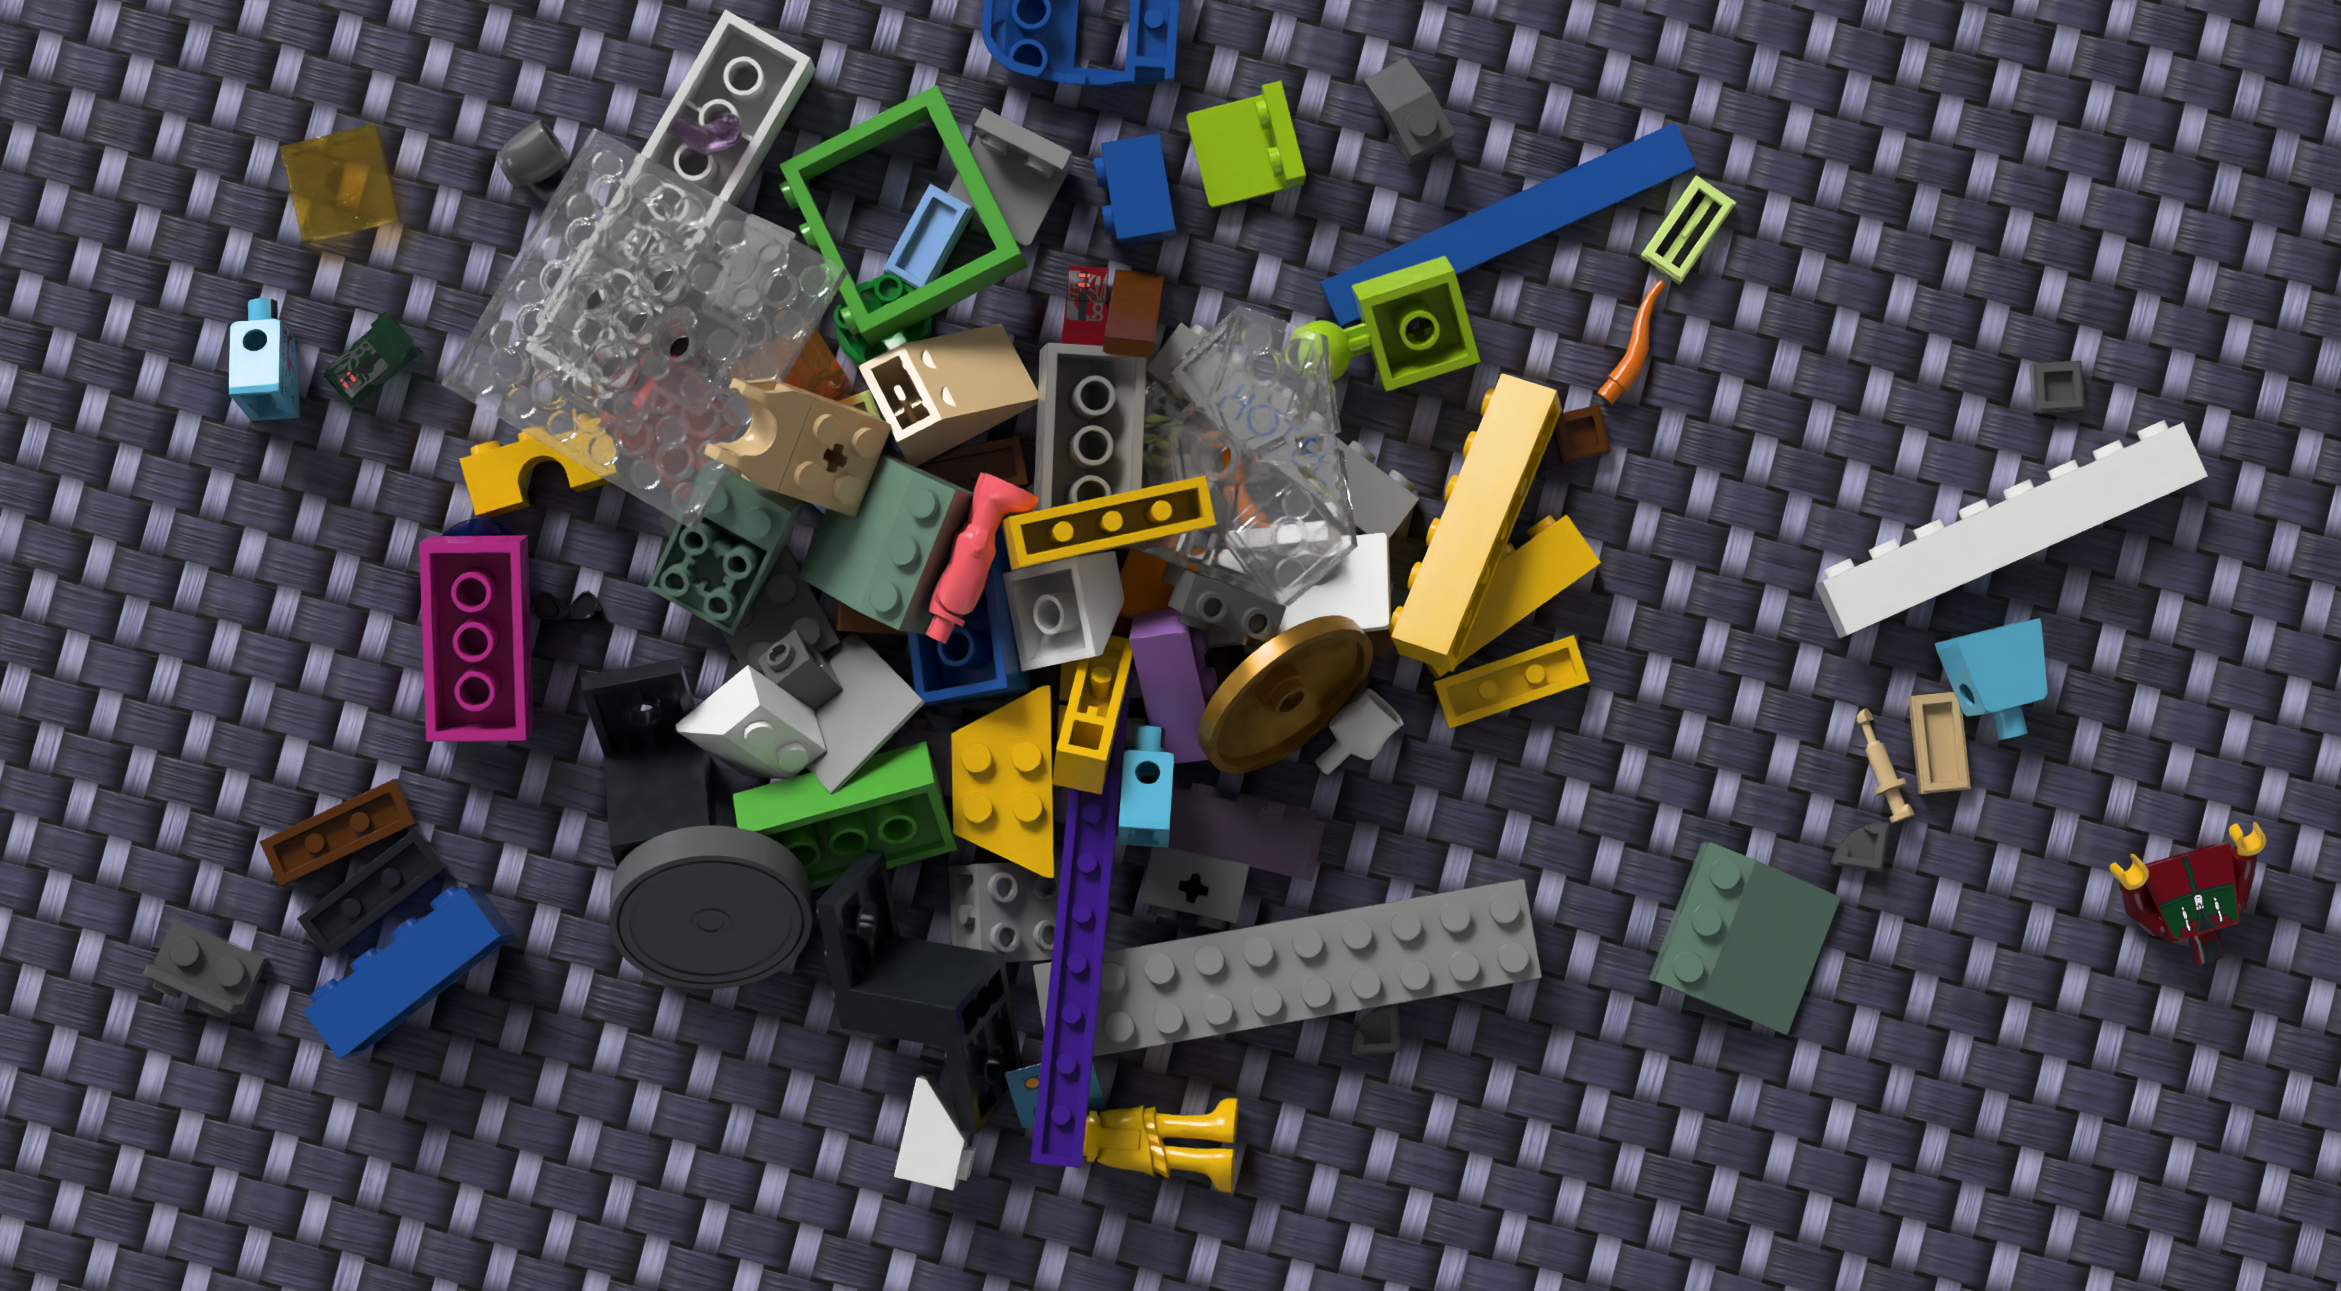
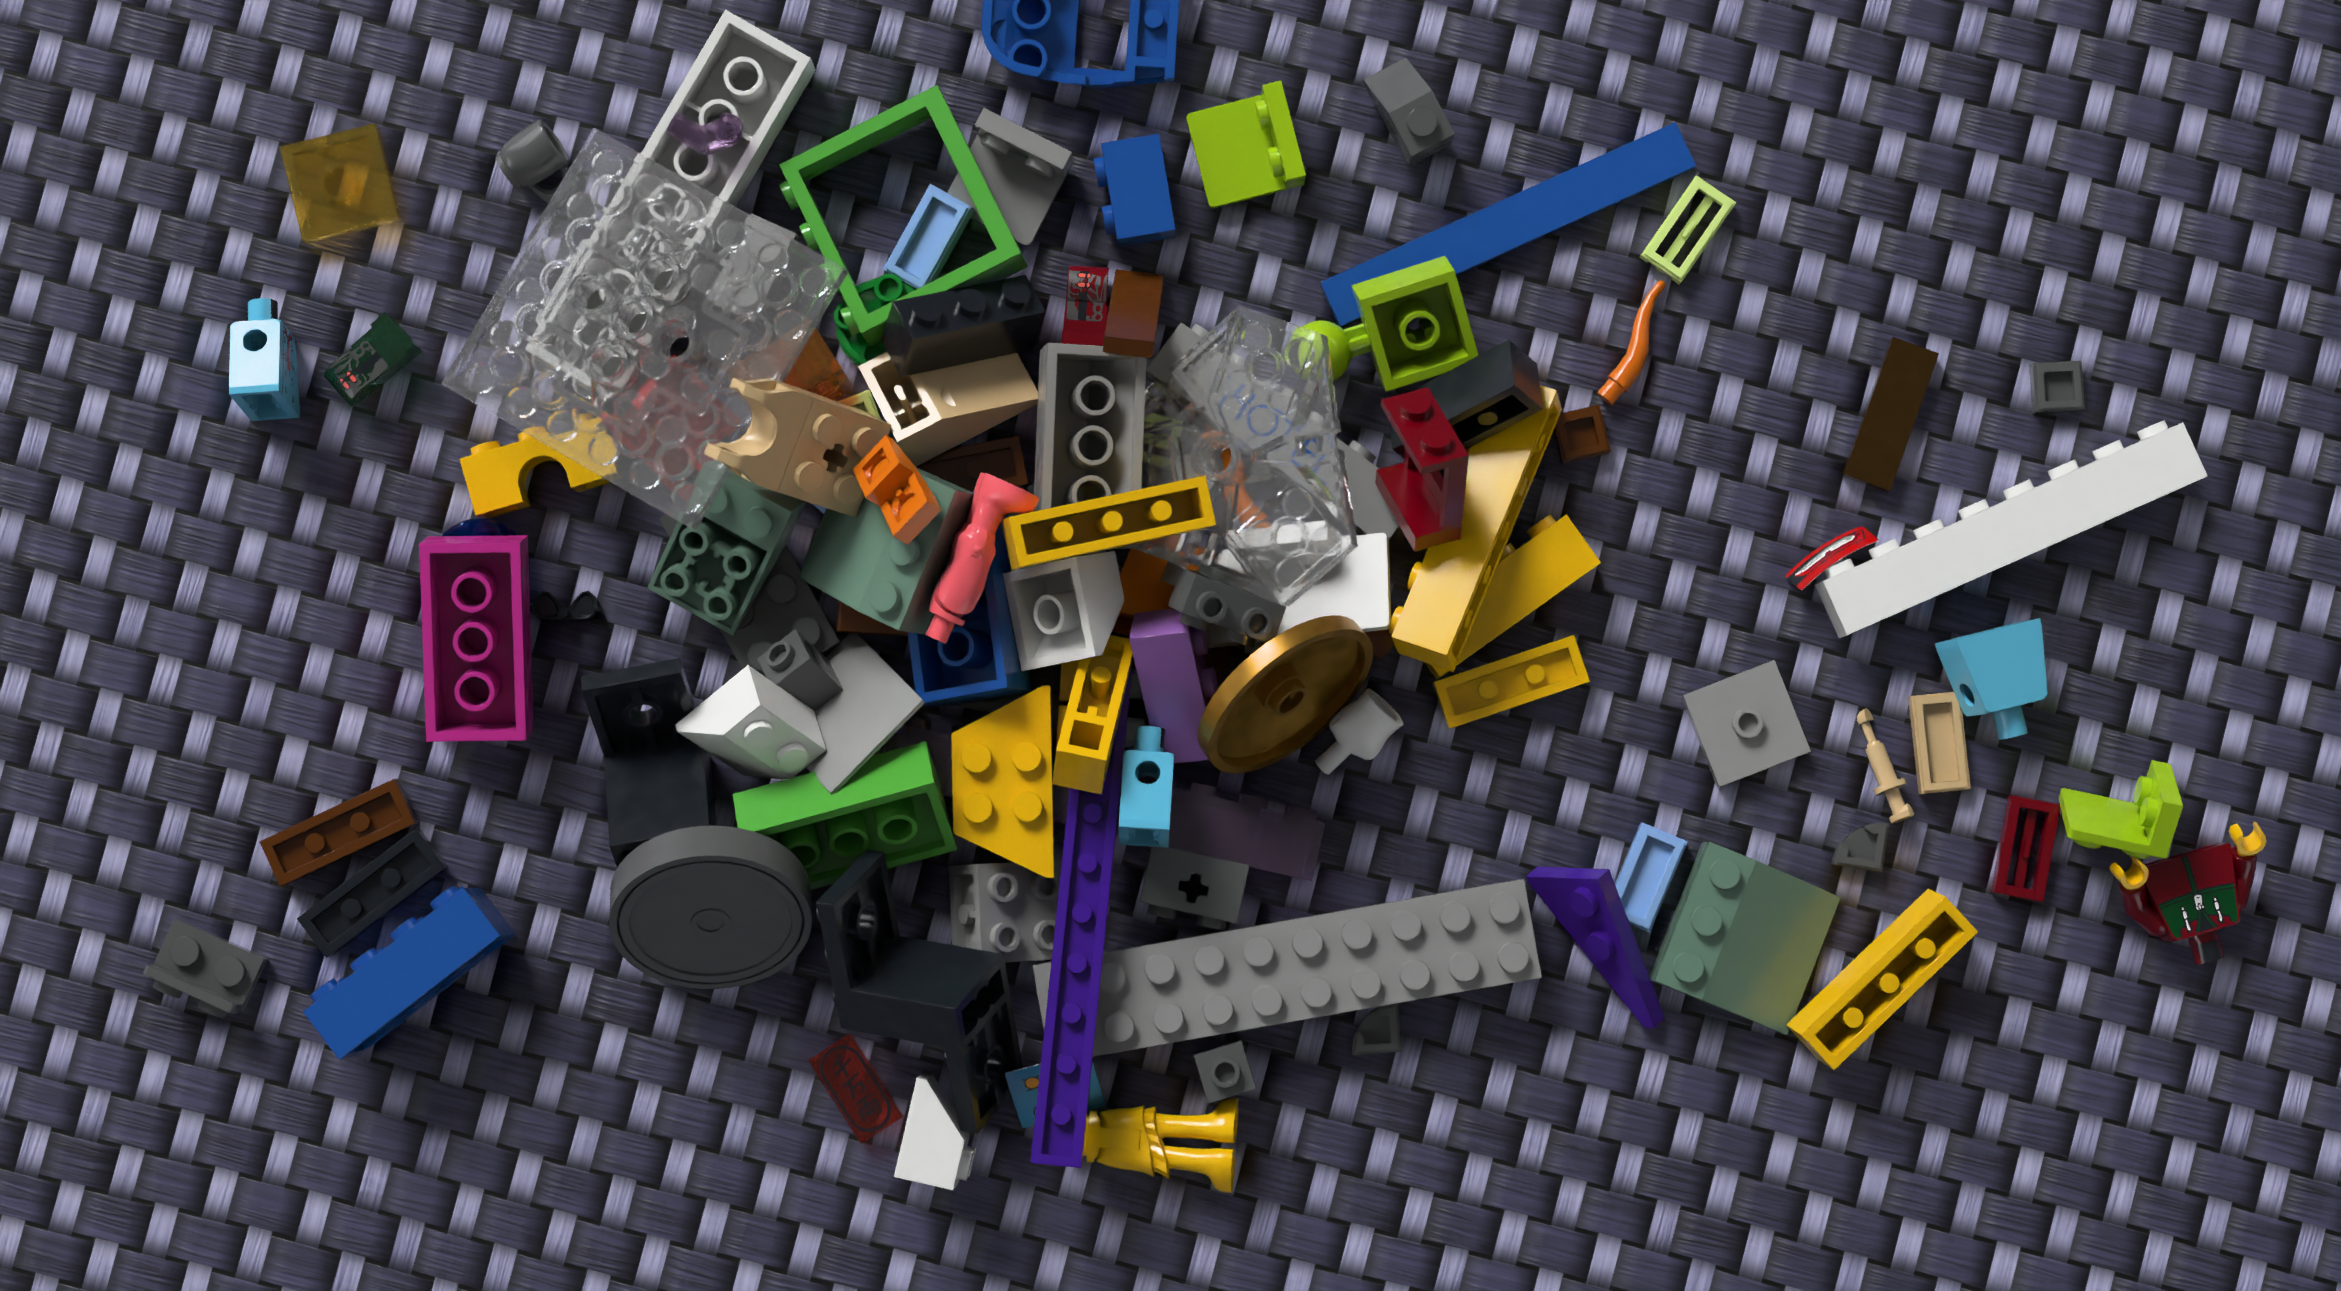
(856, 1088): none -> clear red tile
(897, 488): none -> orange slope
(963, 325): none -> black brick
(1224, 1070): none -> dark grey brick
(1415, 491): none -> dark red window
(1485, 394): none -> black brick
(1595, 918): none -> dark purple wing
(1648, 874): none -> light blue tile
(1745, 723): none -> light grey plate
(1829, 554): none -> sticker
(1881, 978): none -> yellow brick
(1890, 414): none -> dark brown tile
(2006, 843): none -> dark red tile
(2136, 828): none -> lime bracket

